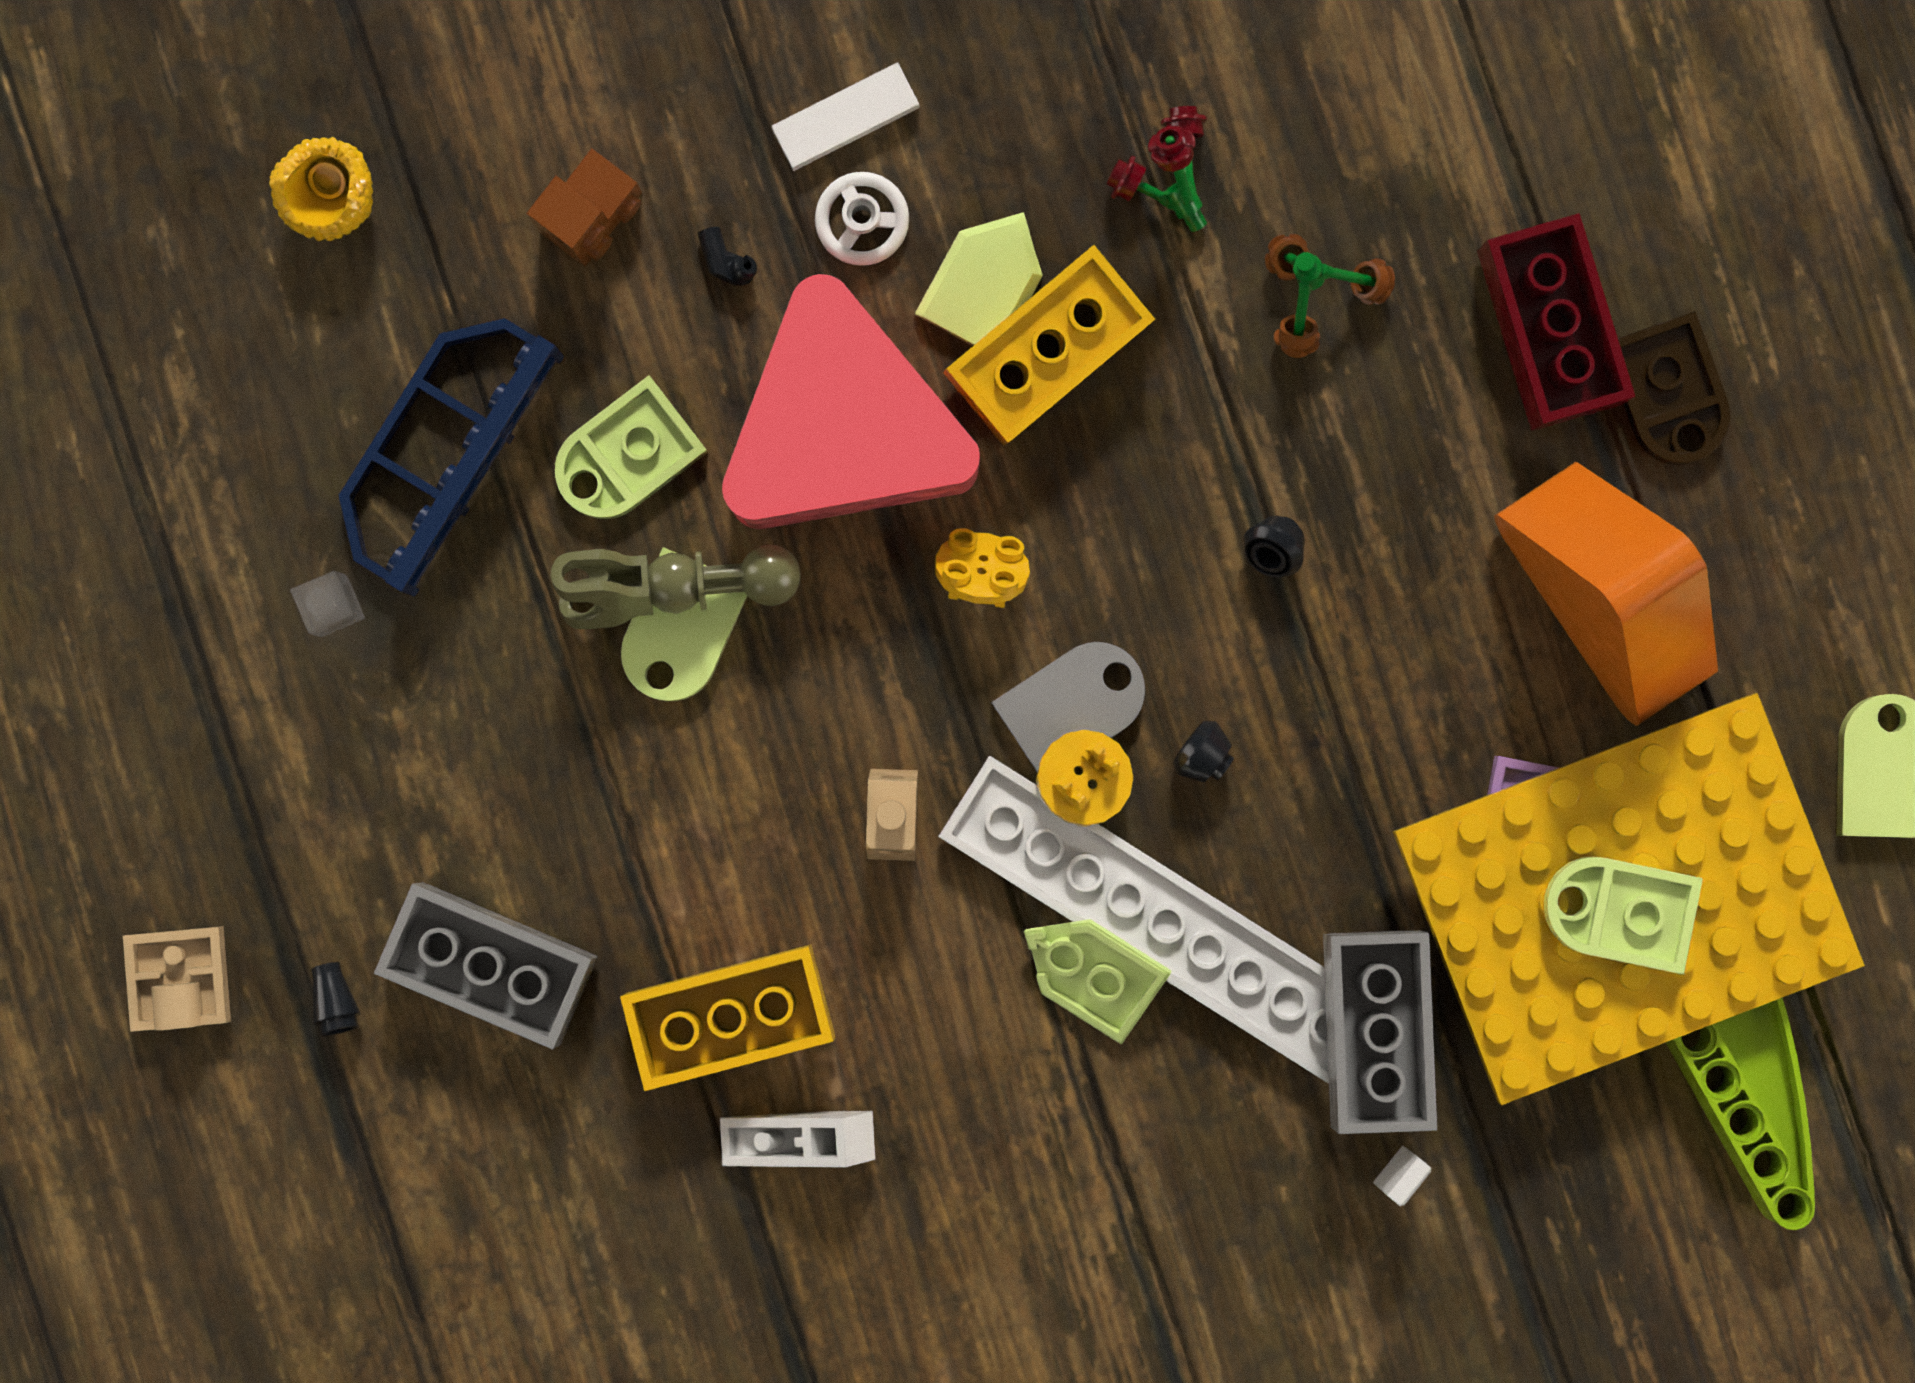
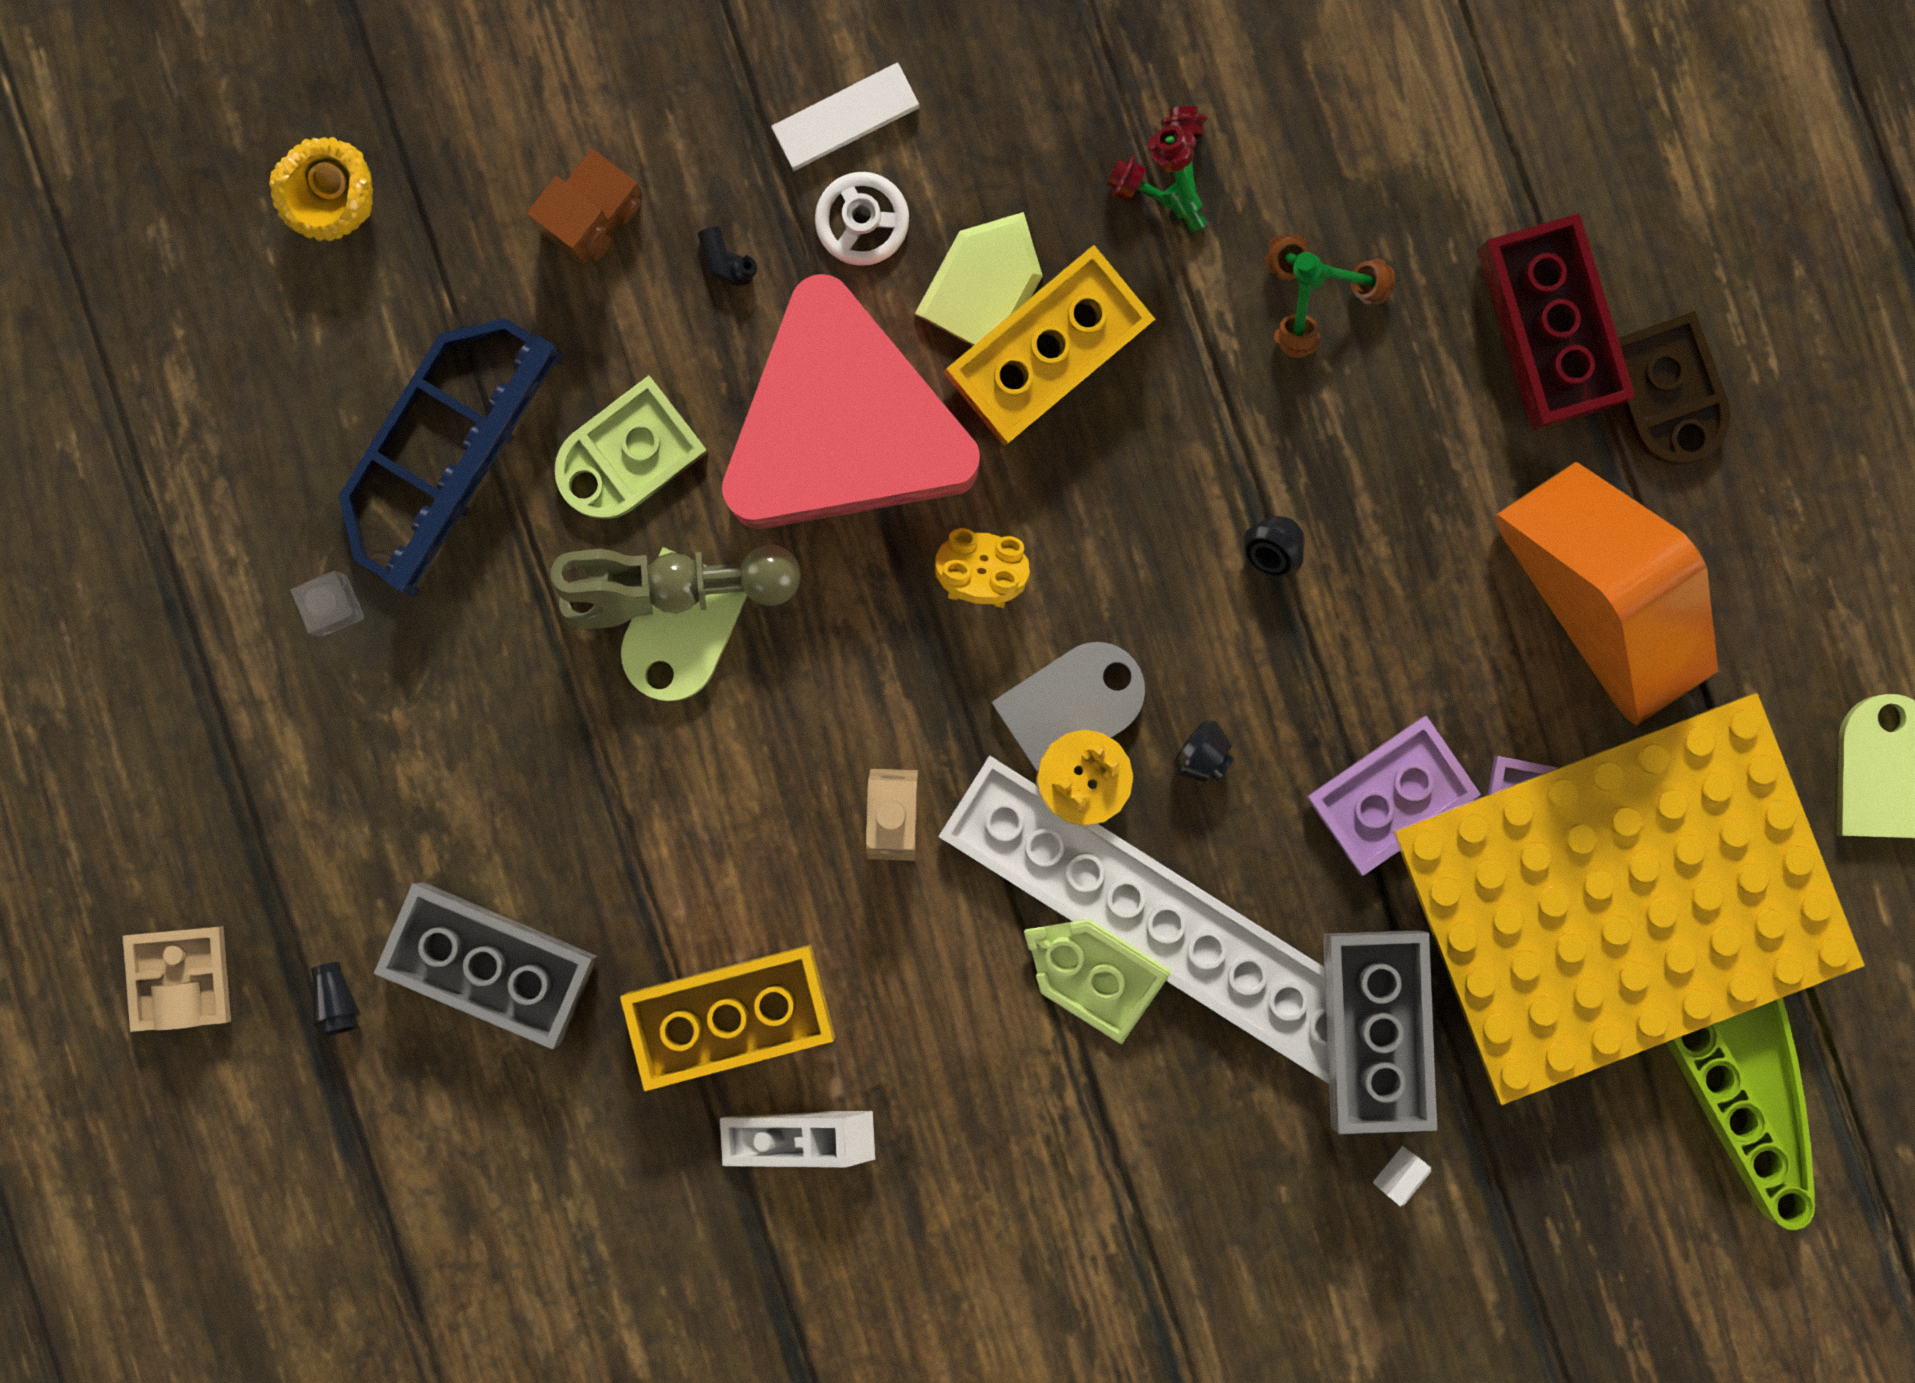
(1390, 789): none -> lavender plate
(1626, 912): yellowish green tile -> none

